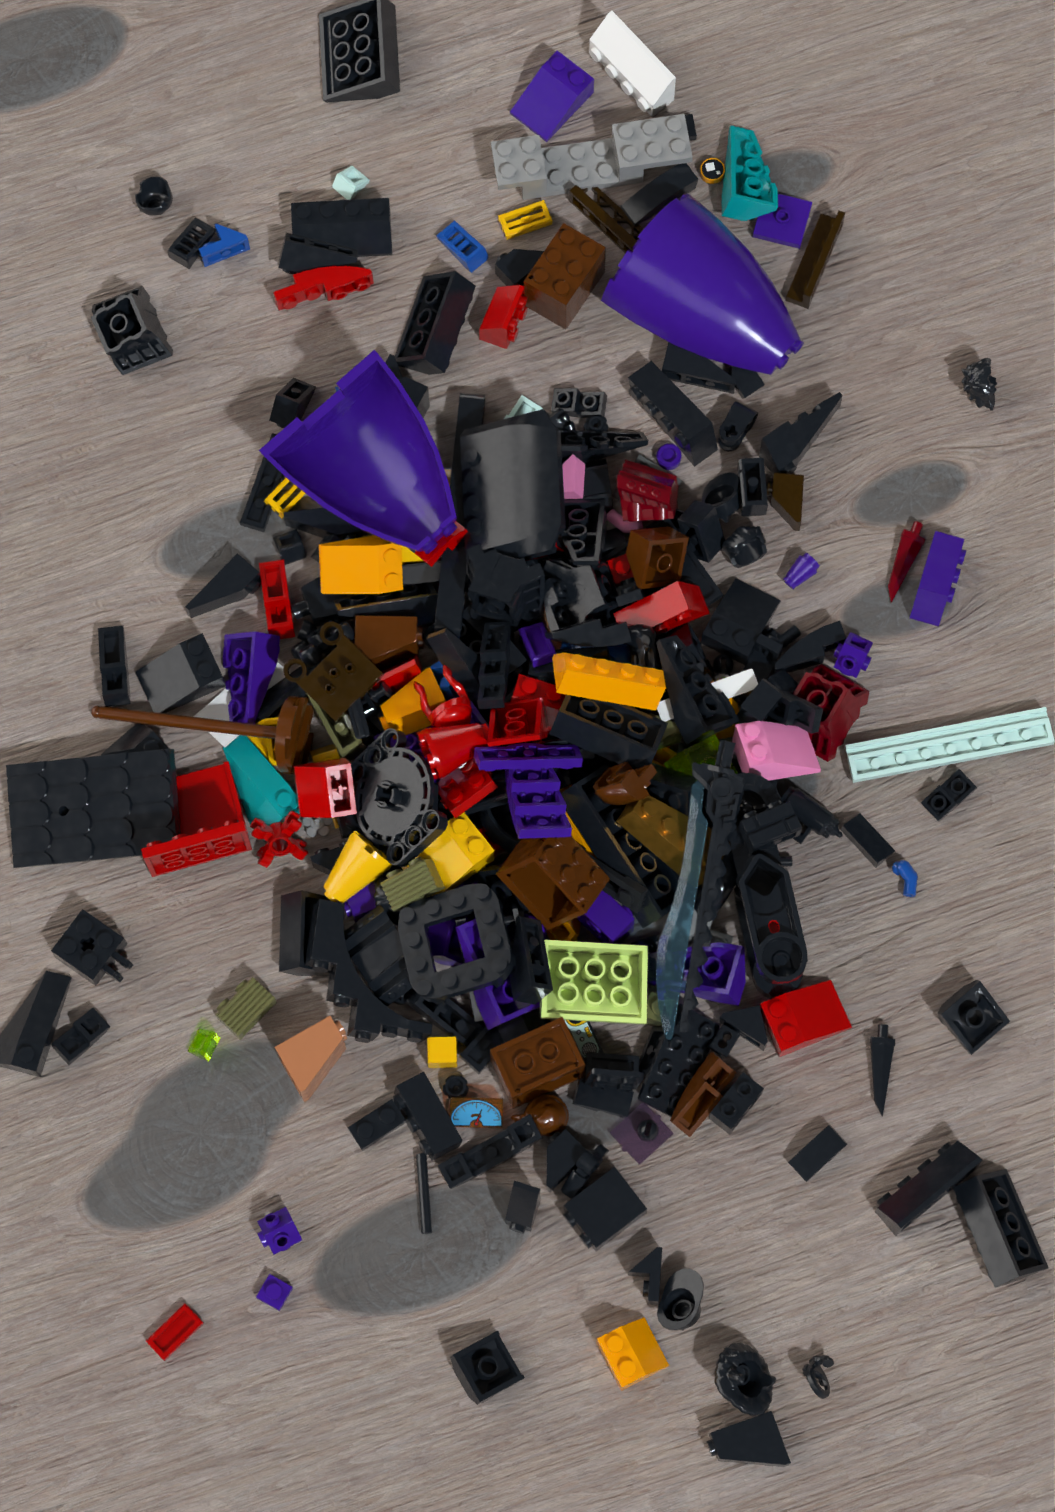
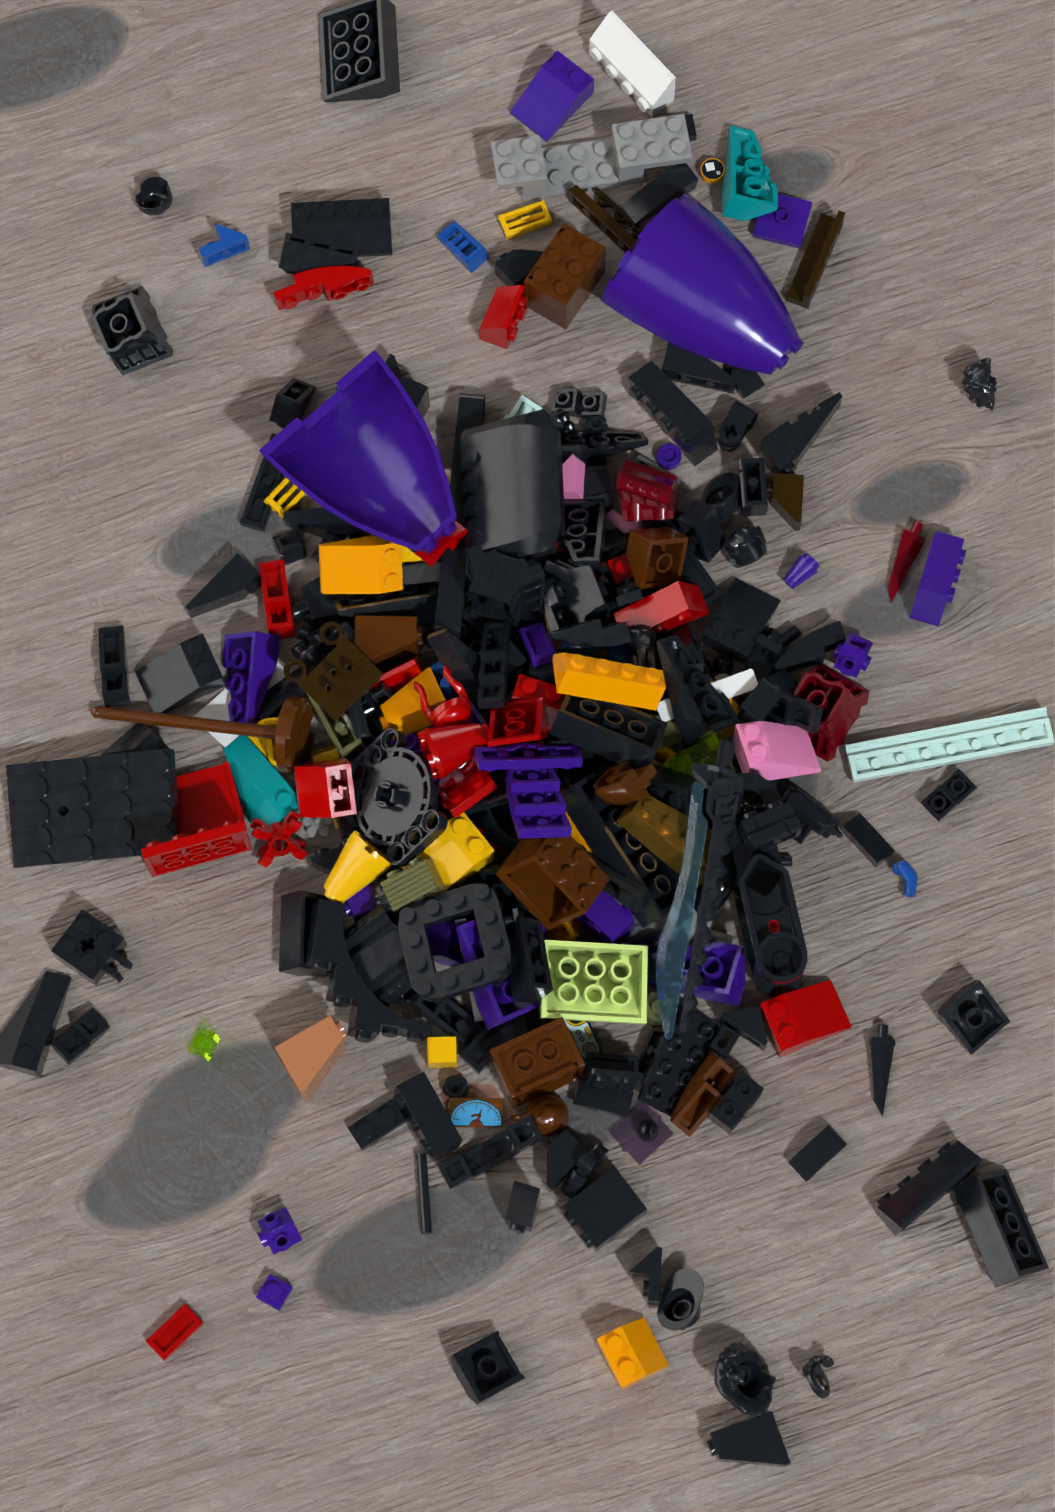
(188, 260): black slope -> none
(245, 1007): olive brick -> none
(350, 182): light aqua slope -> none
(435, 323): black slope -> none

